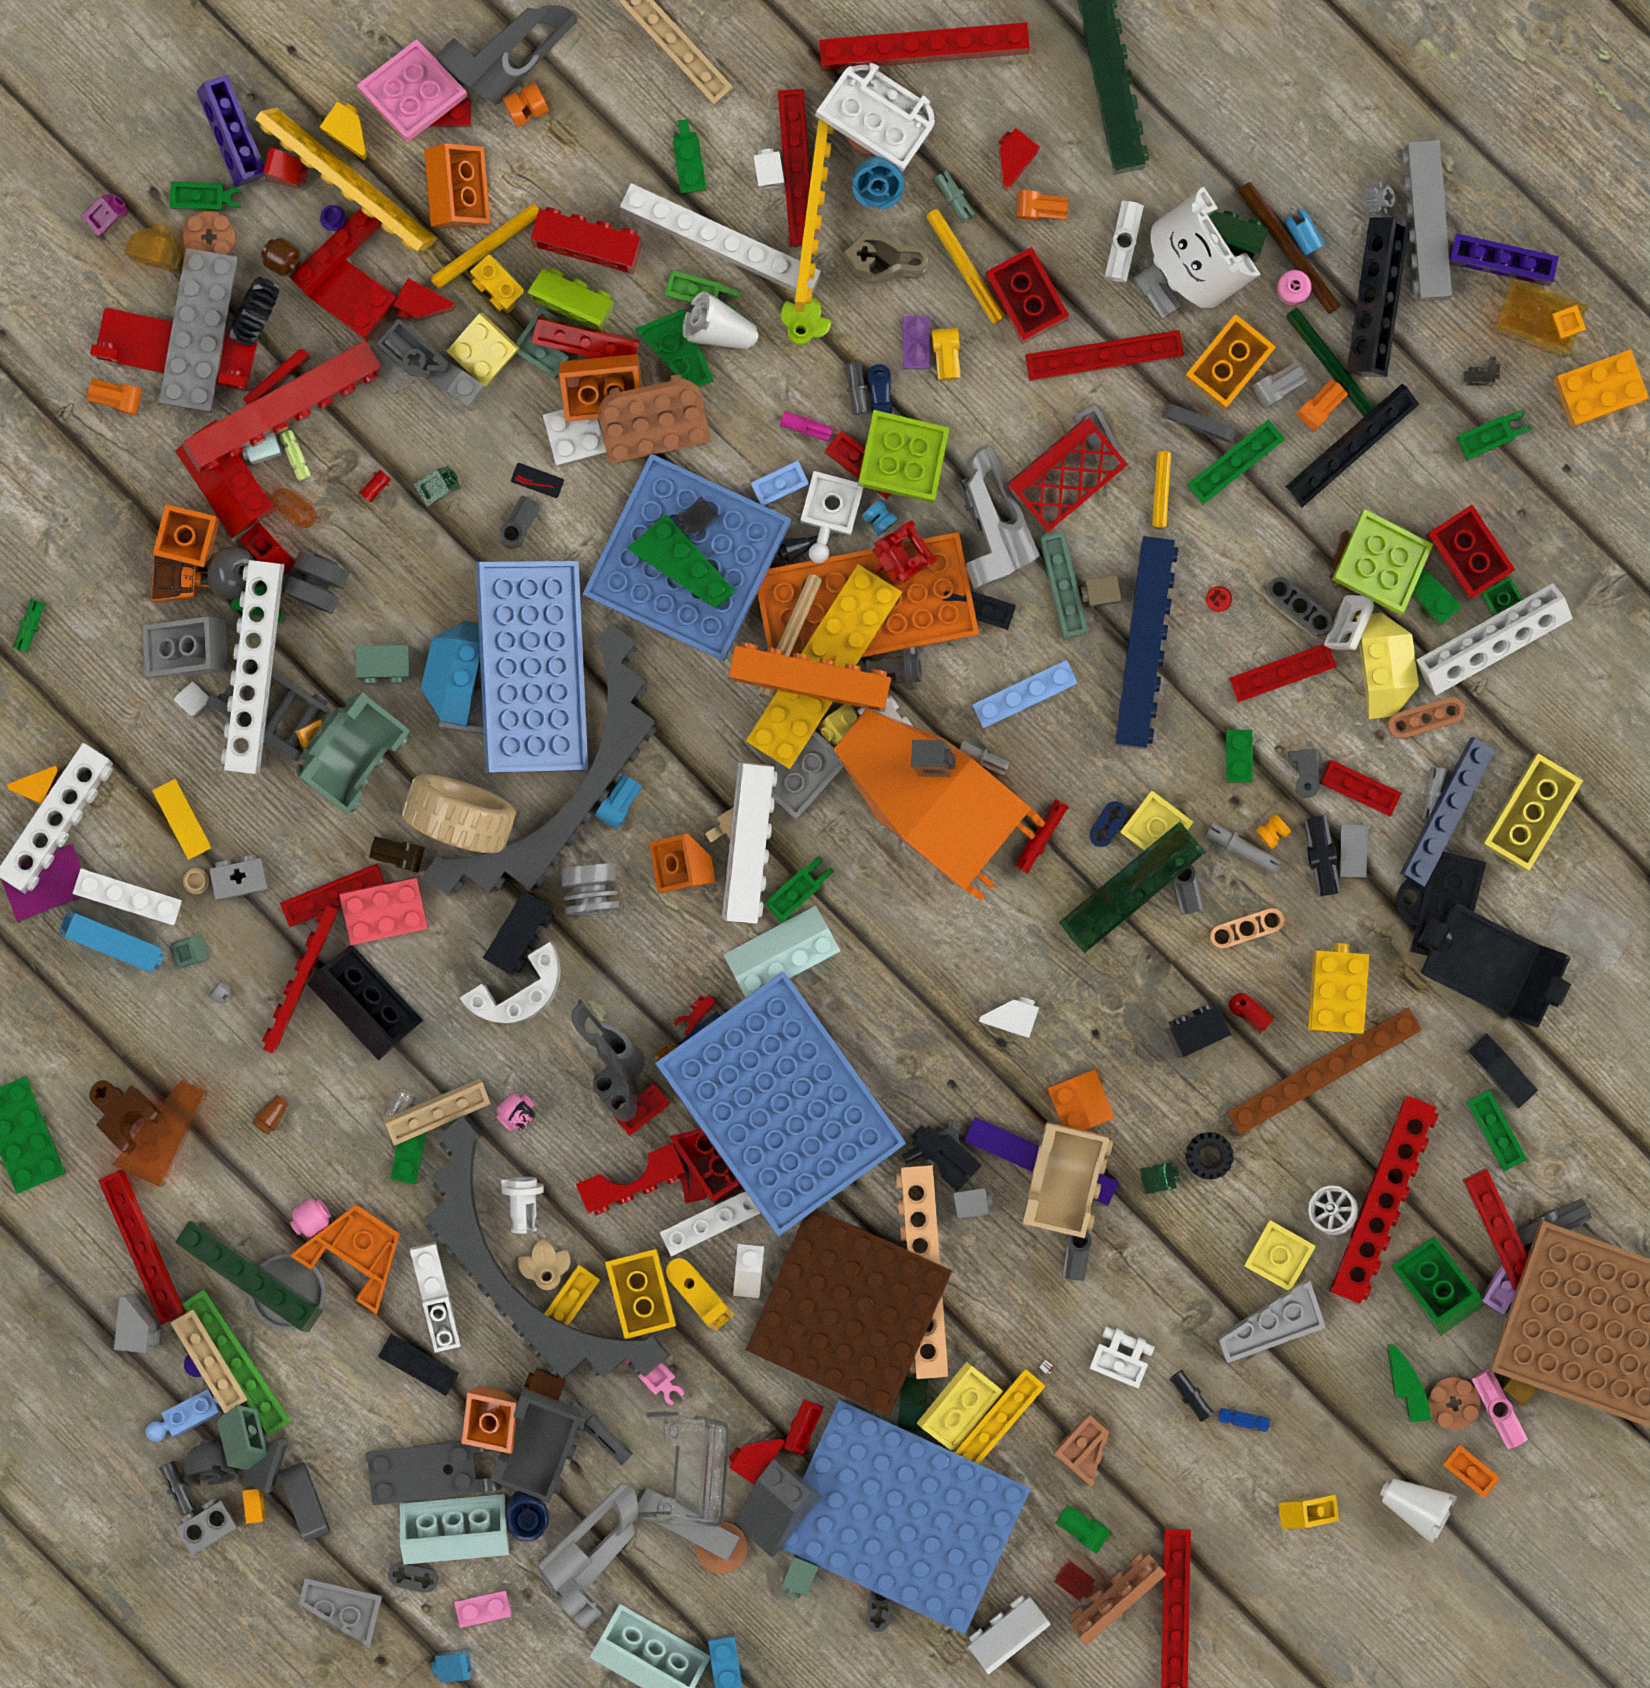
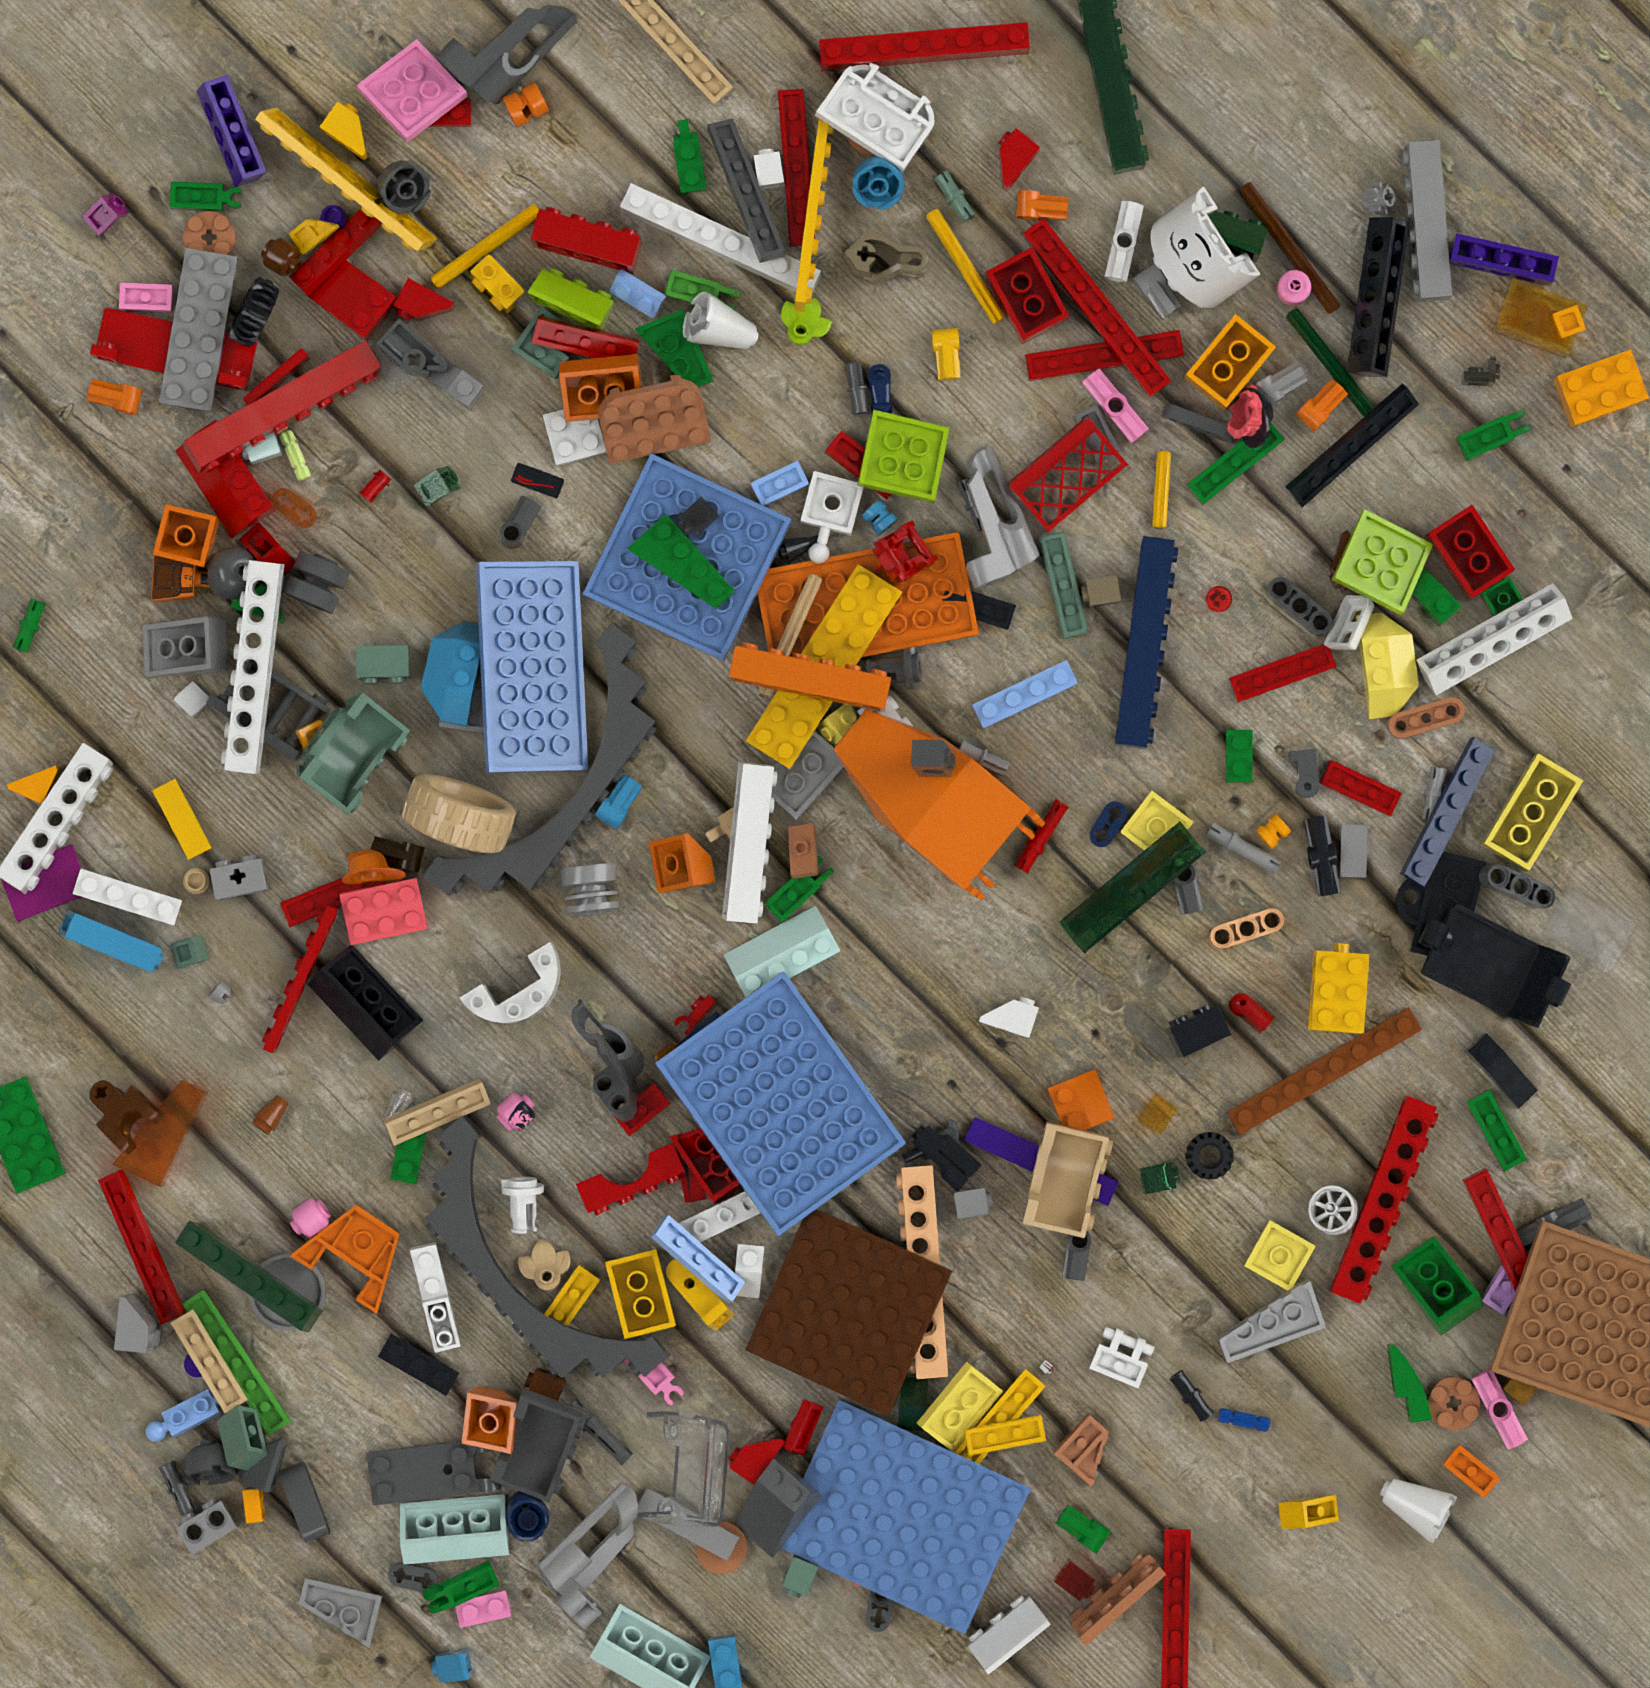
(146, 297): none -> bright pink plate
(155, 248): clear yellow brick -> none
(284, 169): red slope -> none
(311, 233): none -> yellow tile
(370, 867): none -> orange piece
(404, 187): none -> dark grey cylinder
(457, 185): orange slope -> none
(461, 1588): none -> green hinge
(483, 349): light yellow plate -> none
(519, 933): black brick -> none
(637, 293): none -> light blue plate
(697, 1259): none -> light blue plate
(746, 190): none -> dark grey plate
(803, 850): none -> nougat plate
(806, 426): dark pink axle -> none
(915, 342): medium lavender tile -> none
(1004, 1435): none -> yellow tile
(1096, 307): none -> red plate
(1103, 392): none -> bright pink piece
(1157, 1114): none -> clear yellow panel
(1251, 417): none -> coral hair
(1305, 233): dark azure piece -> none
(1528, 890): none -> dark grey beam

